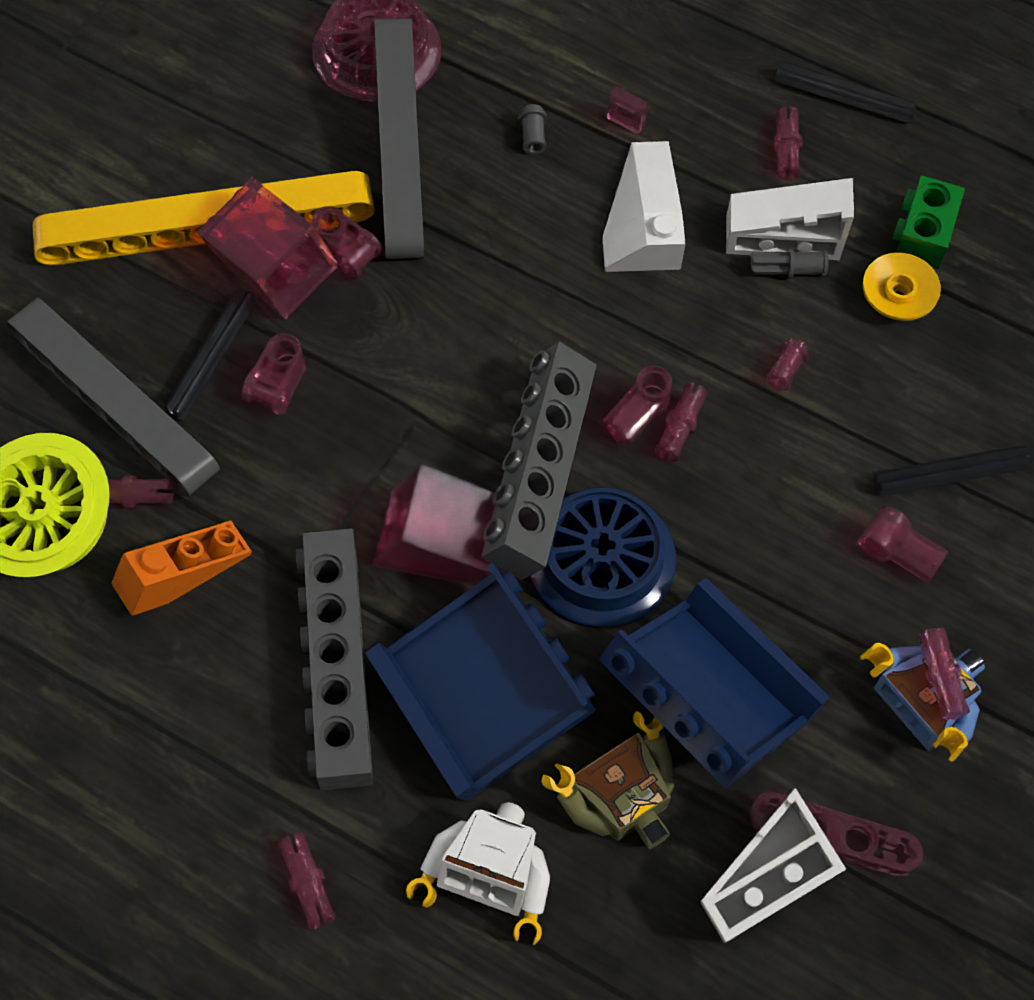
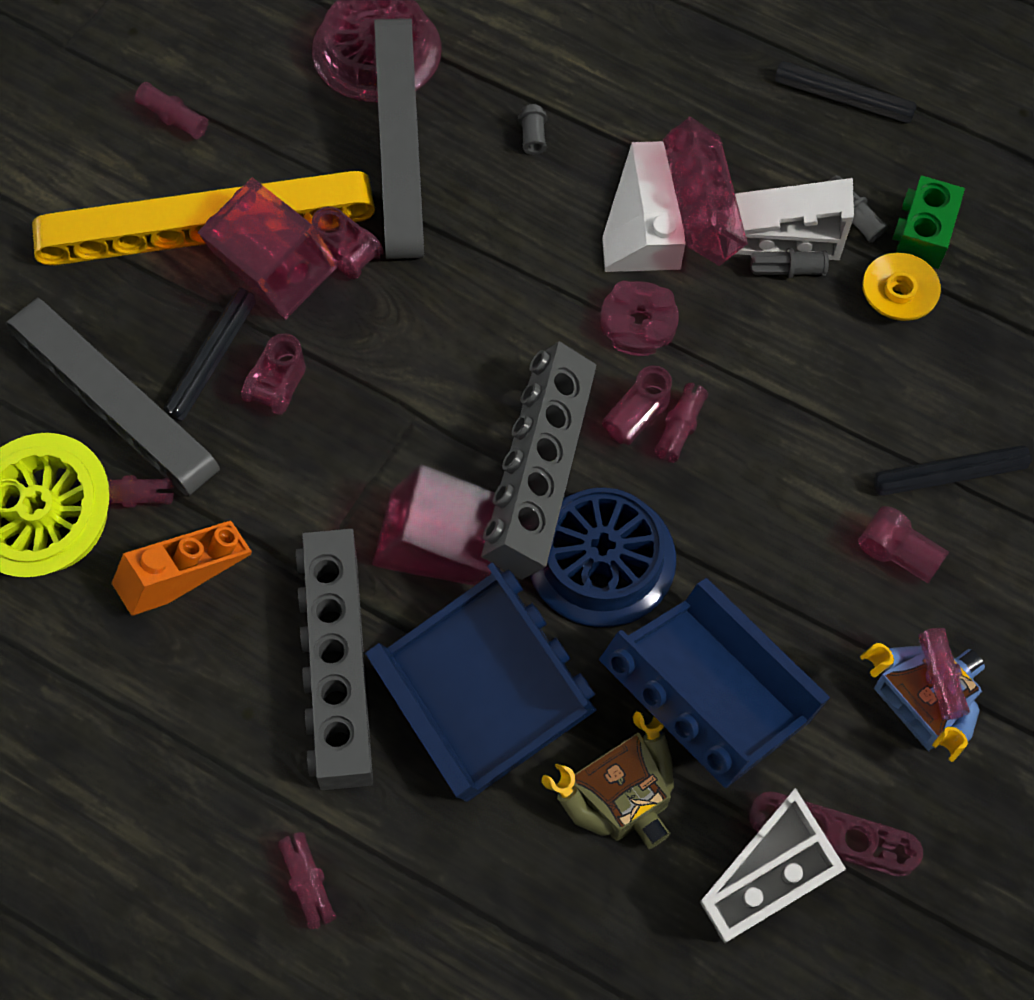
(171, 110): none -> clear pink pin
(491, 863): white torso -> none
(627, 110): clear pink tile -> none
(643, 298): none -> clear pink plate
(704, 191): none -> clear pink brick
(788, 143): clear pink pin -> none
(792, 355): clear pink pin -> none
(865, 219): none -> dark grey axle

